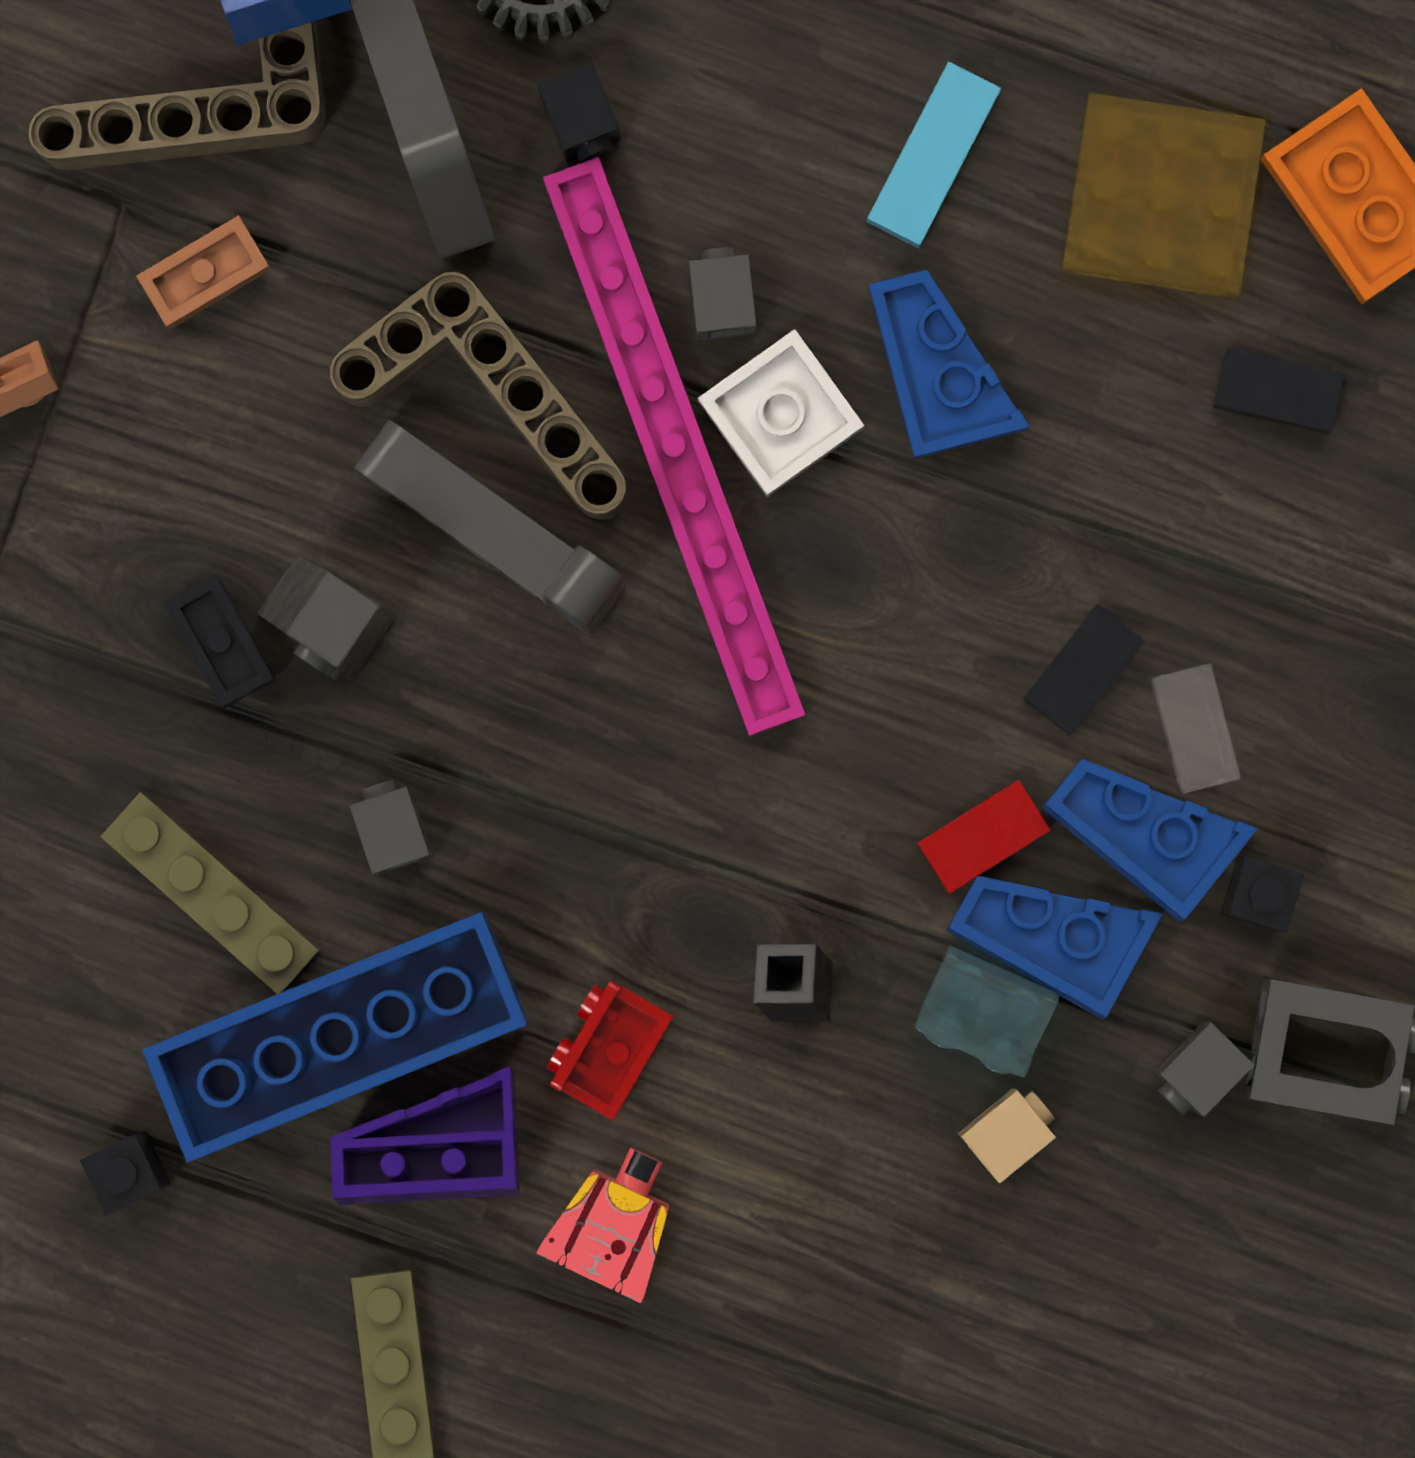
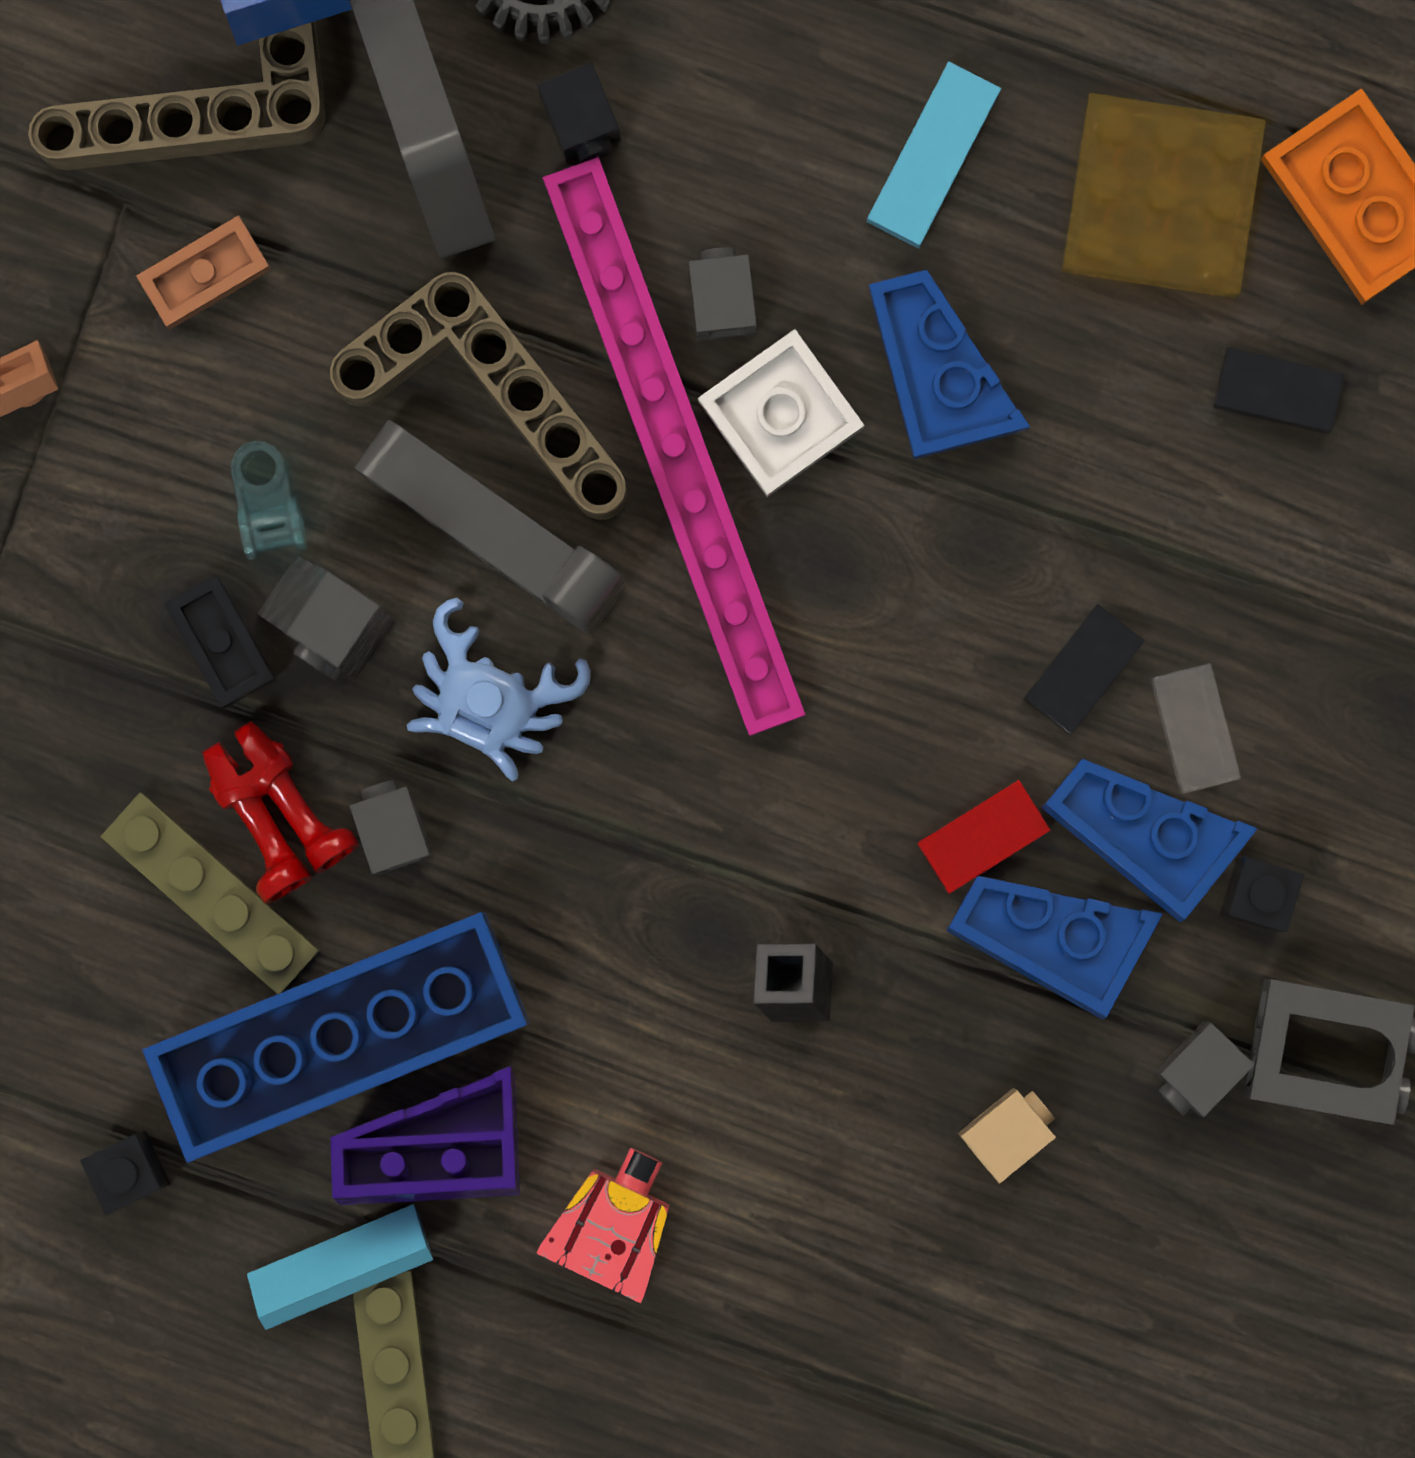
(245, 793): none -> red piece
(266, 504): none -> clear light blue piece
(339, 1267): none -> medium azure tile
(485, 703): none -> light blue animal
(609, 1049): red bracket -> none
(985, 1012): clear light blue bracket -> none

